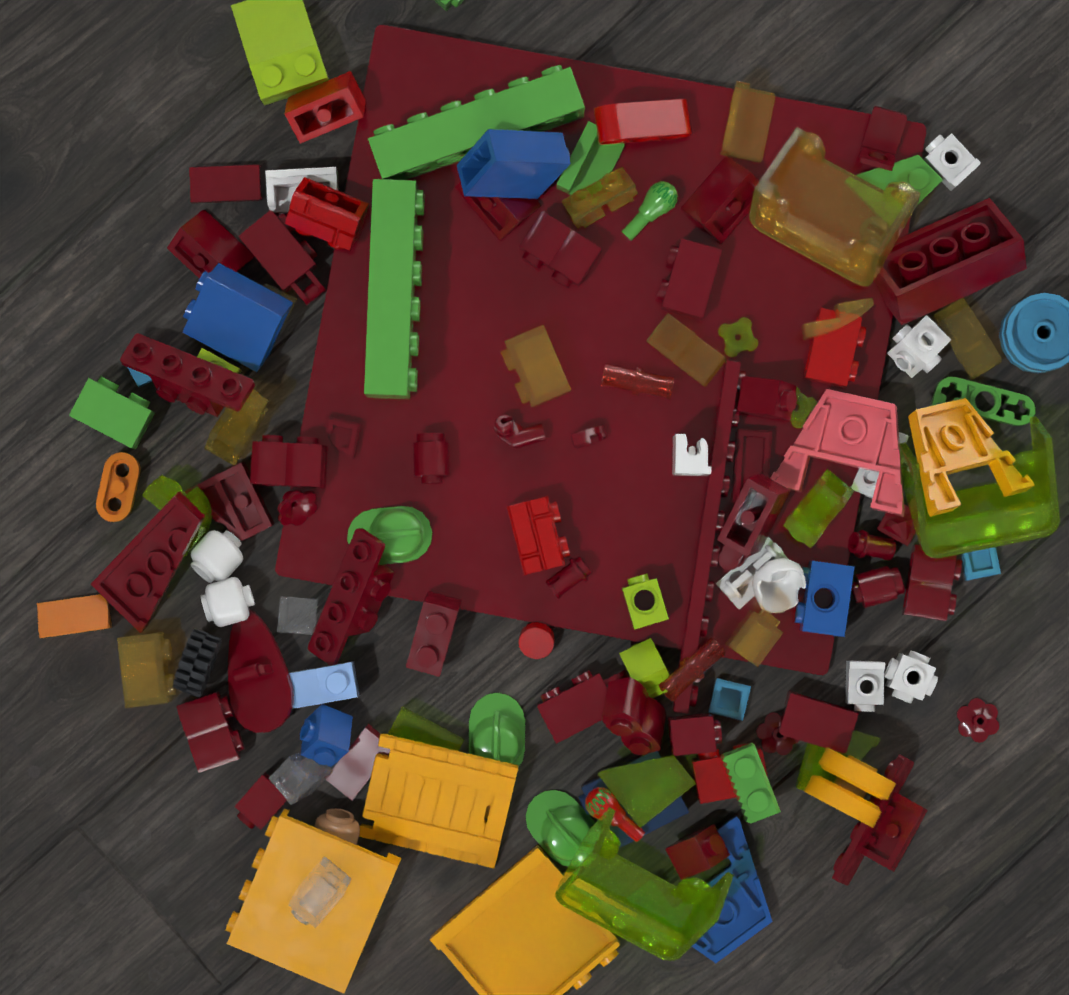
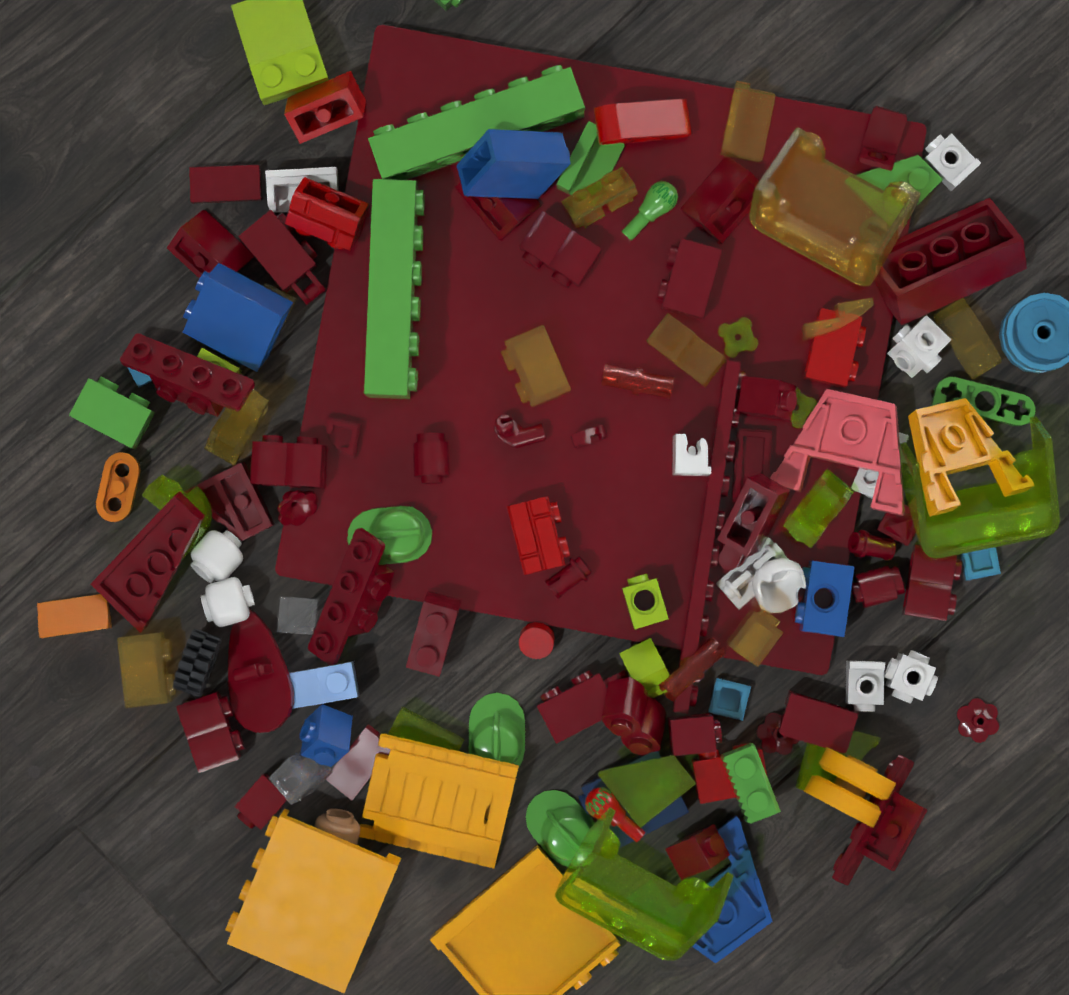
(319, 893): clear brick -> none

